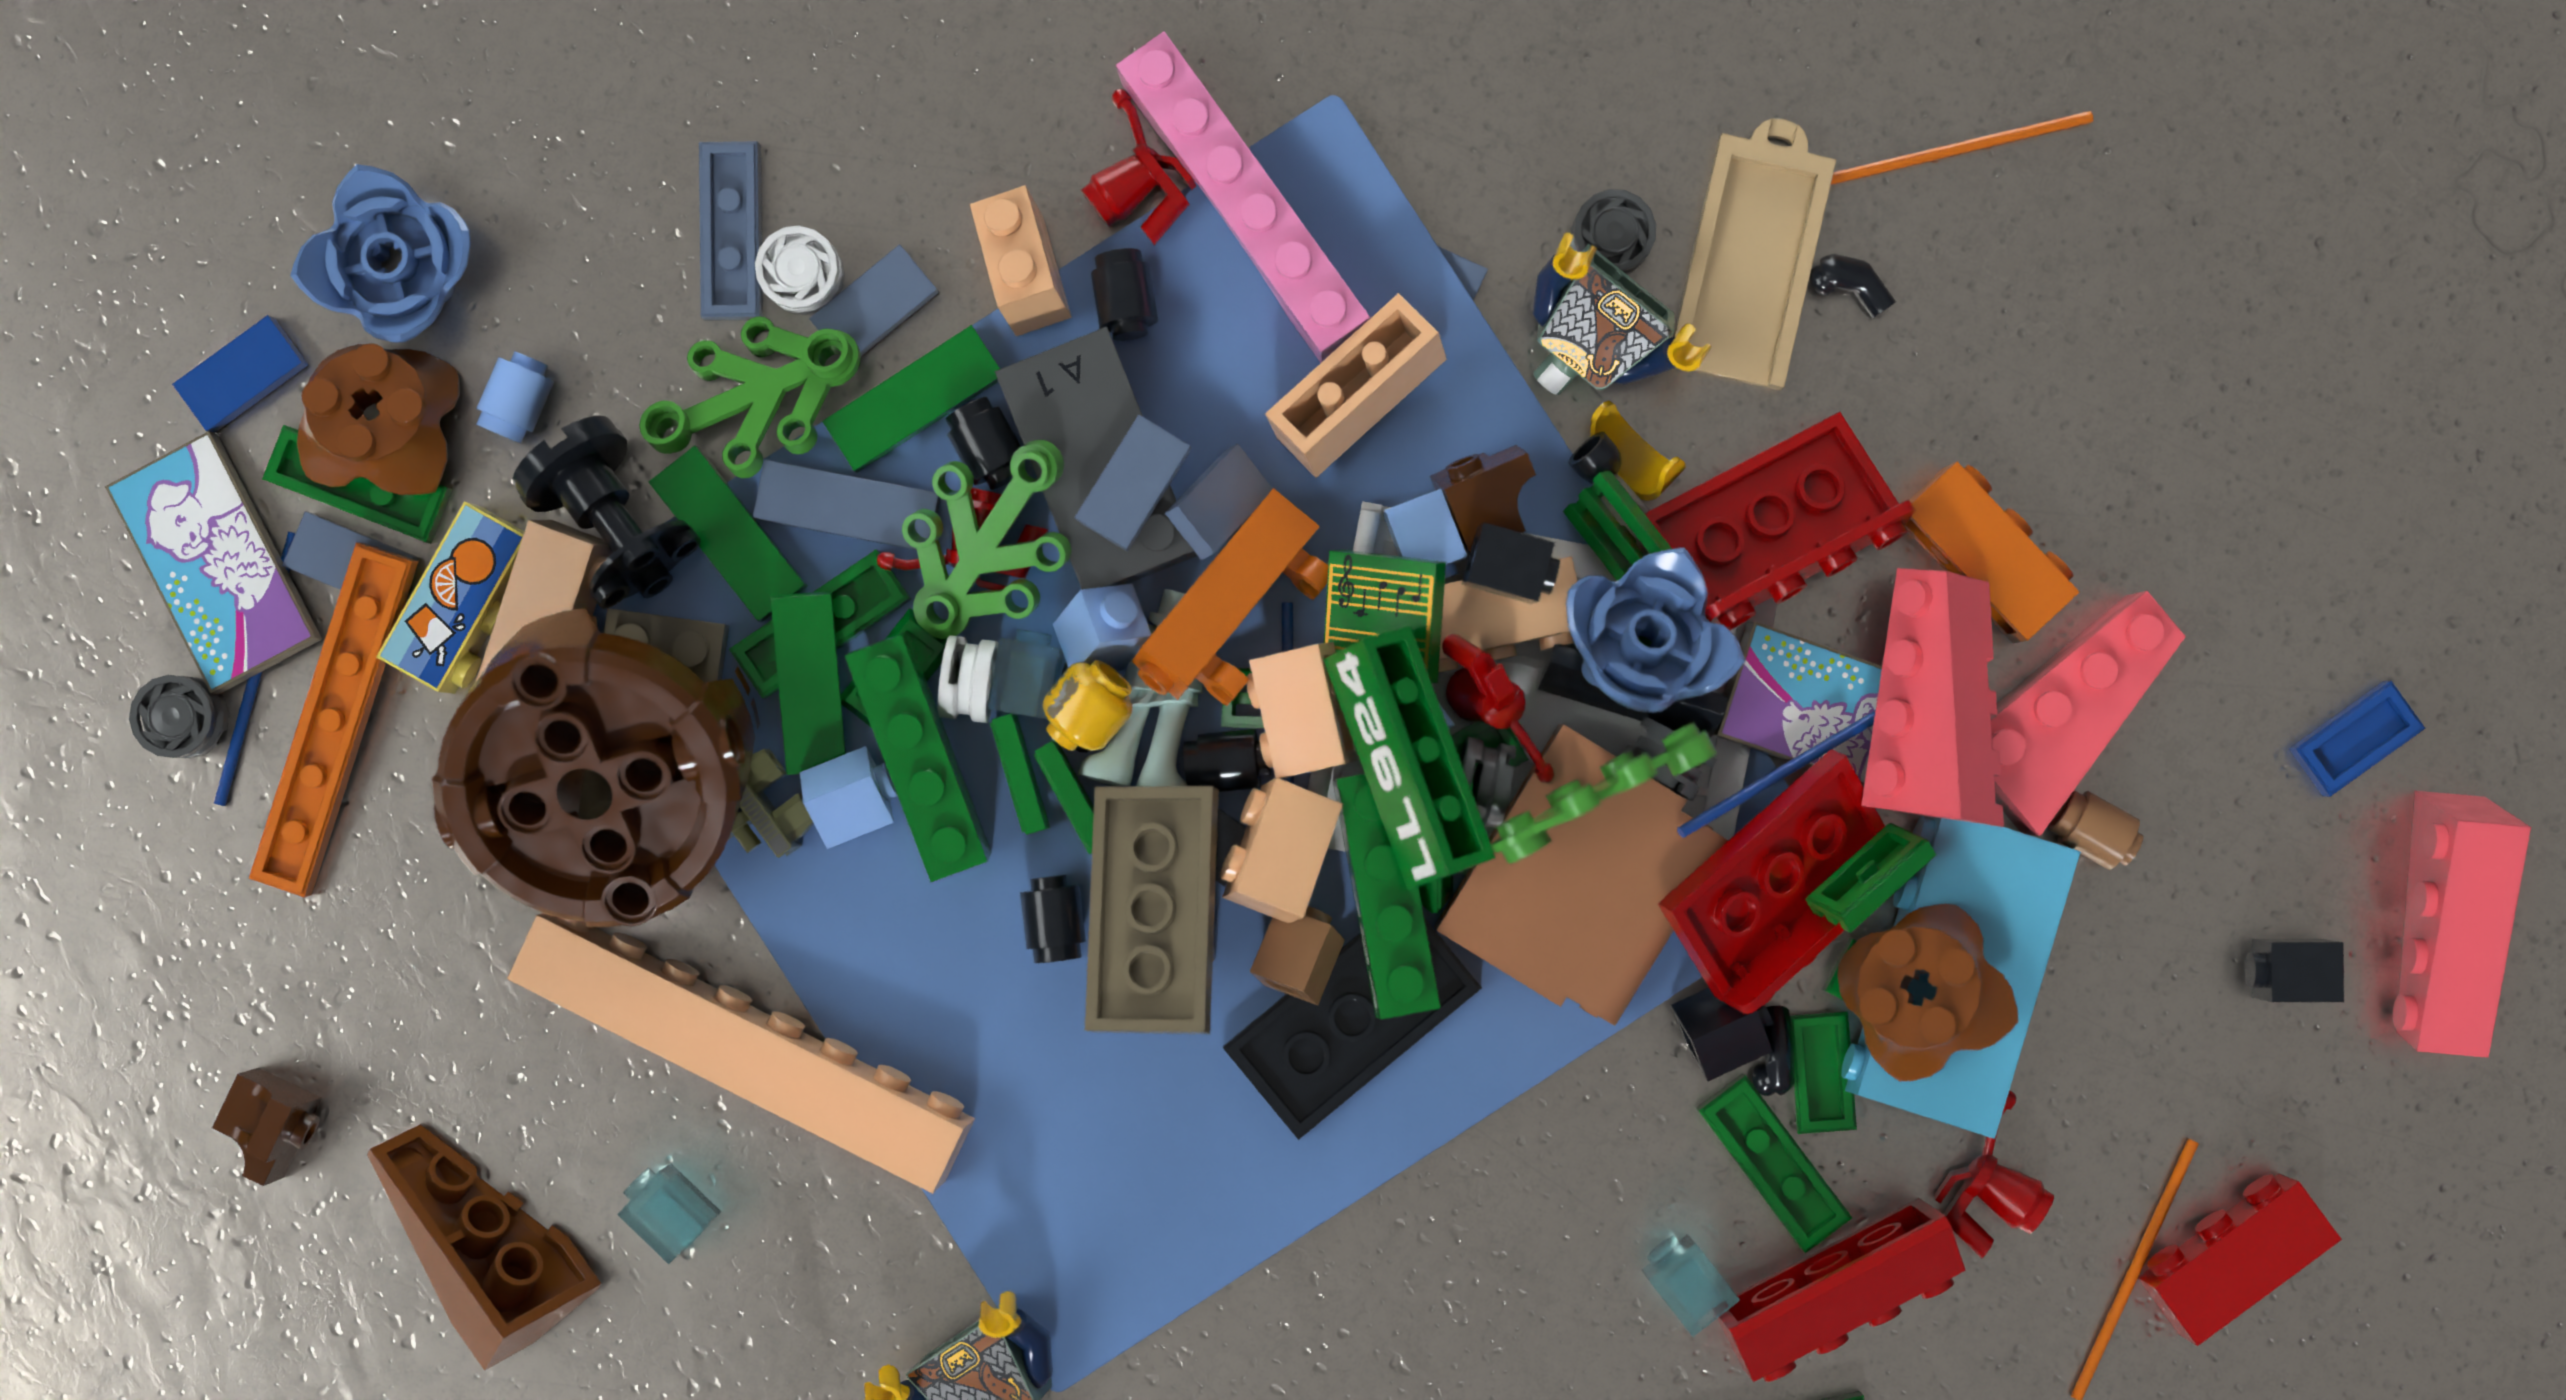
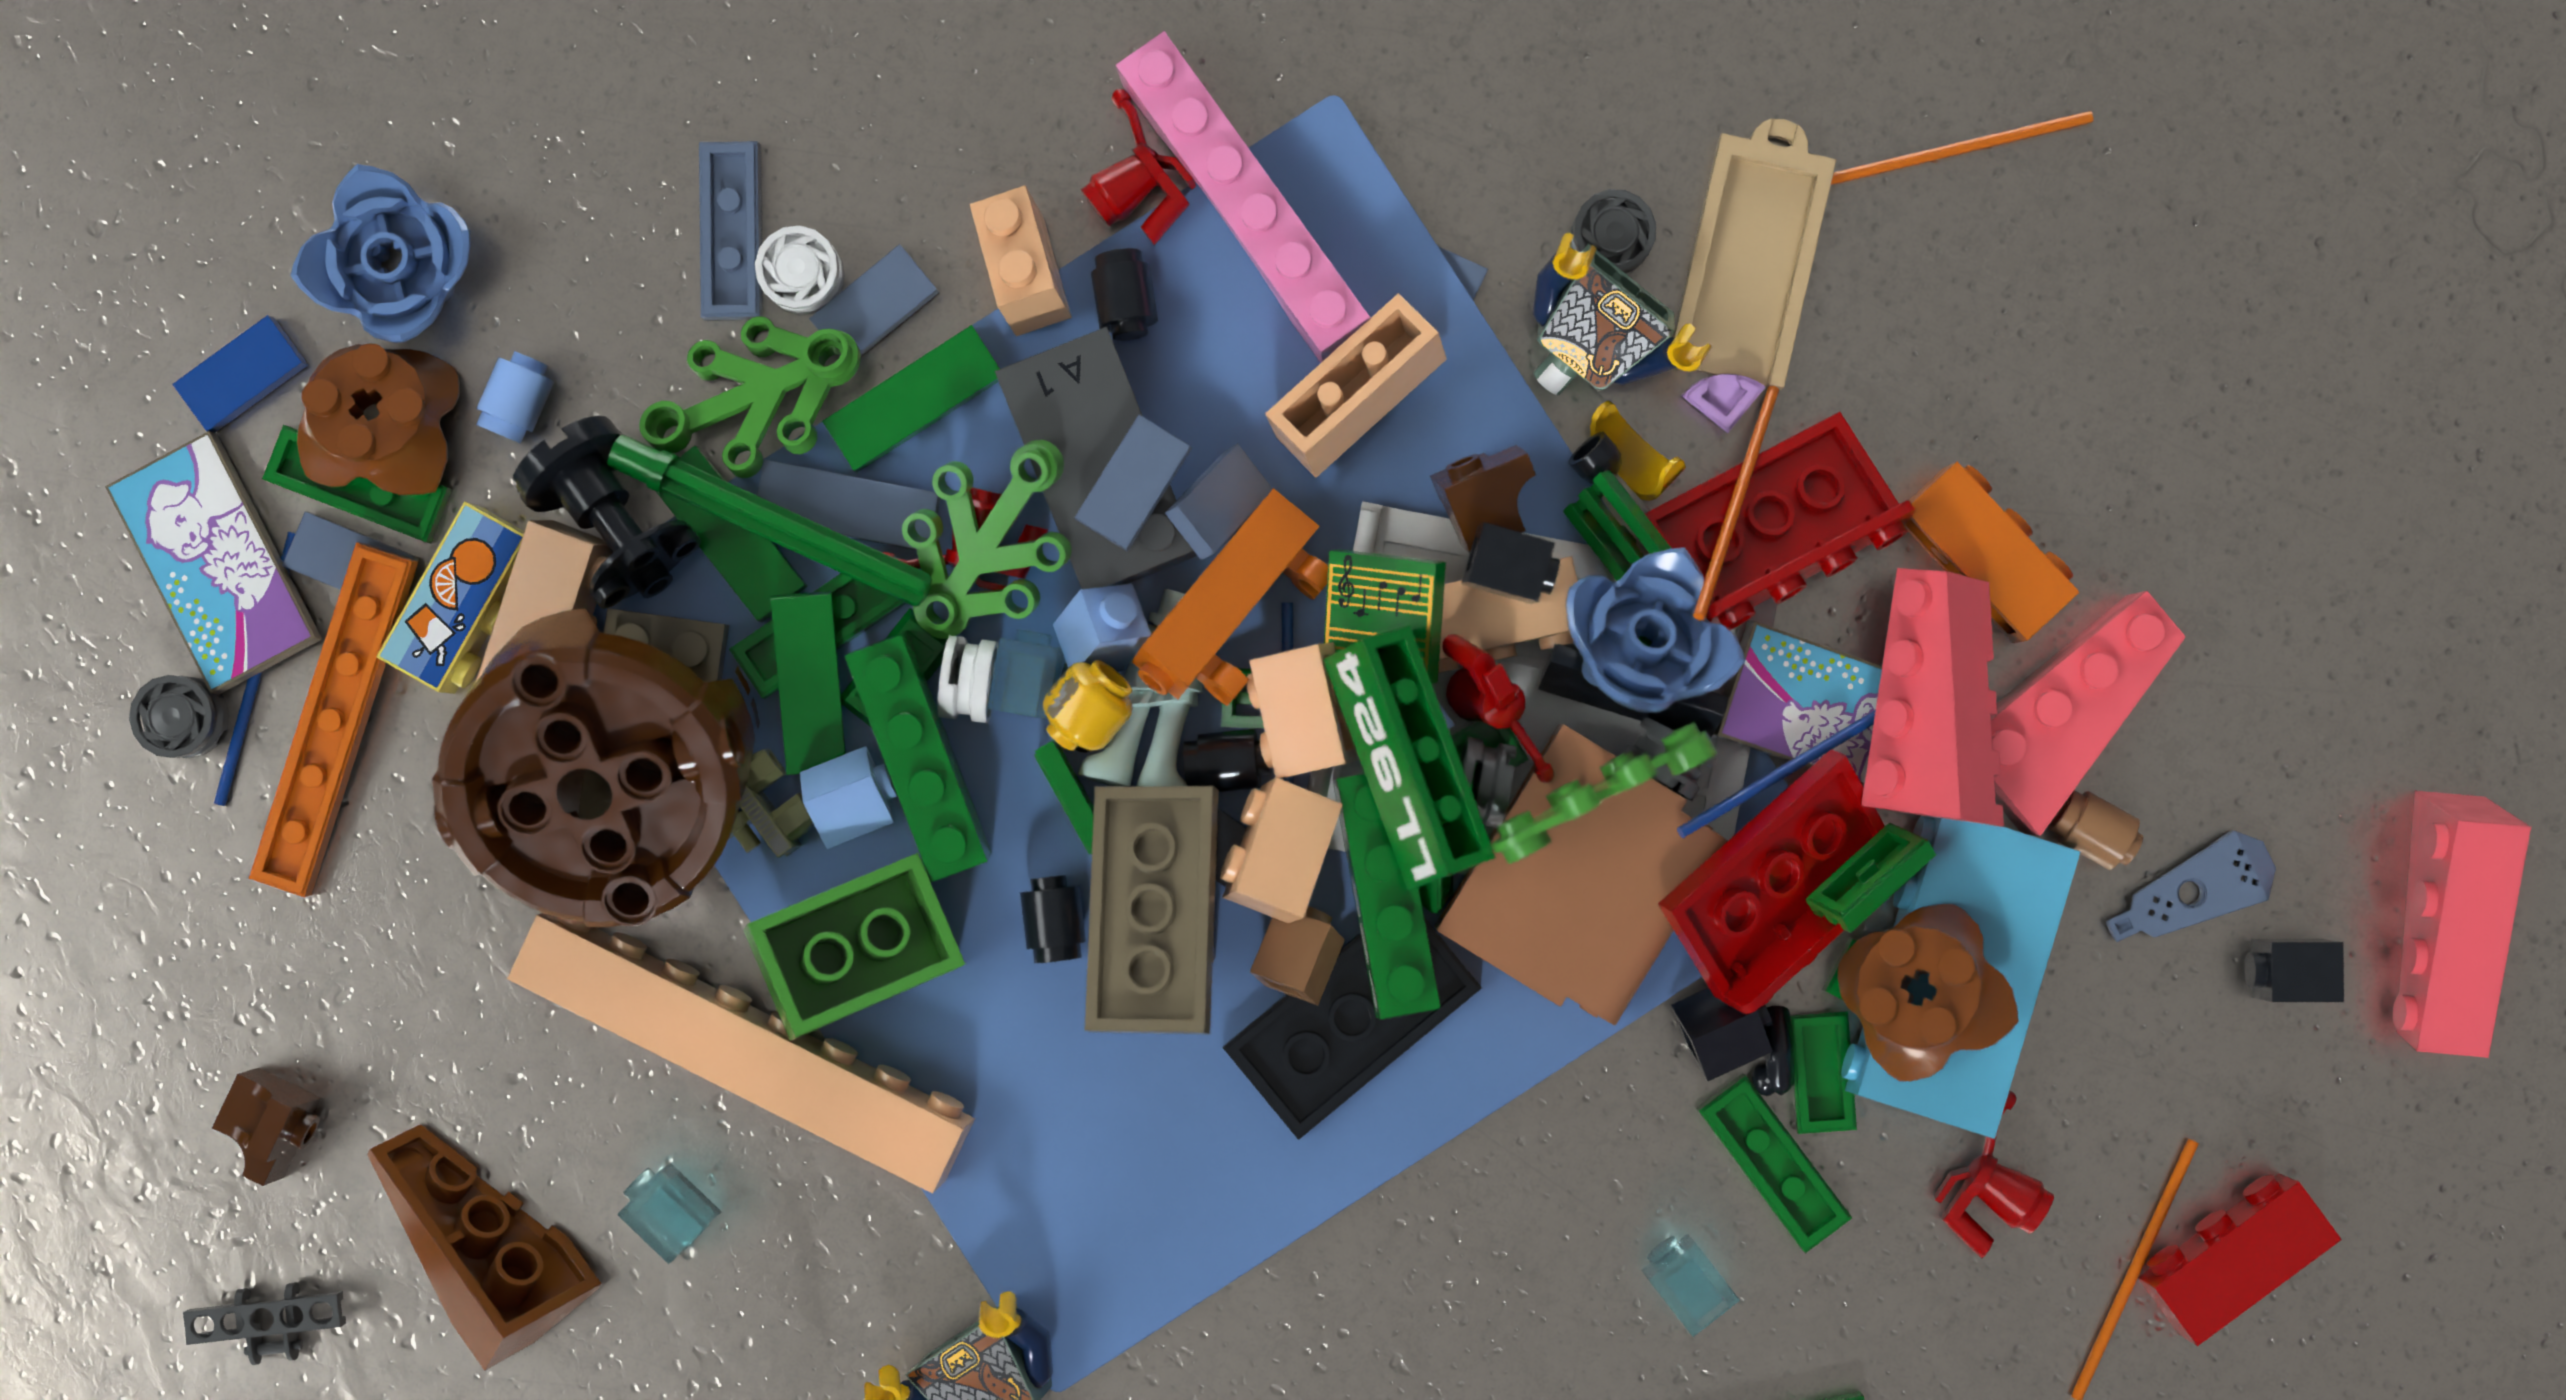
(298, 1318): none -> dark grey piece
(667, 474): none -> green axle
(853, 946): none -> bright green brick
(983, 441): black brick -> none
(1019, 773): green tile -> none
(1426, 531): light blue brick -> none
(1723, 397): none -> lavender tile
(1735, 504): none -> orange piece
(1841, 1289): red slope -> none
(1854, 276): black arm -> none
(2218, 887): none -> sand blue piece
(2357, 738): blue tile -> none

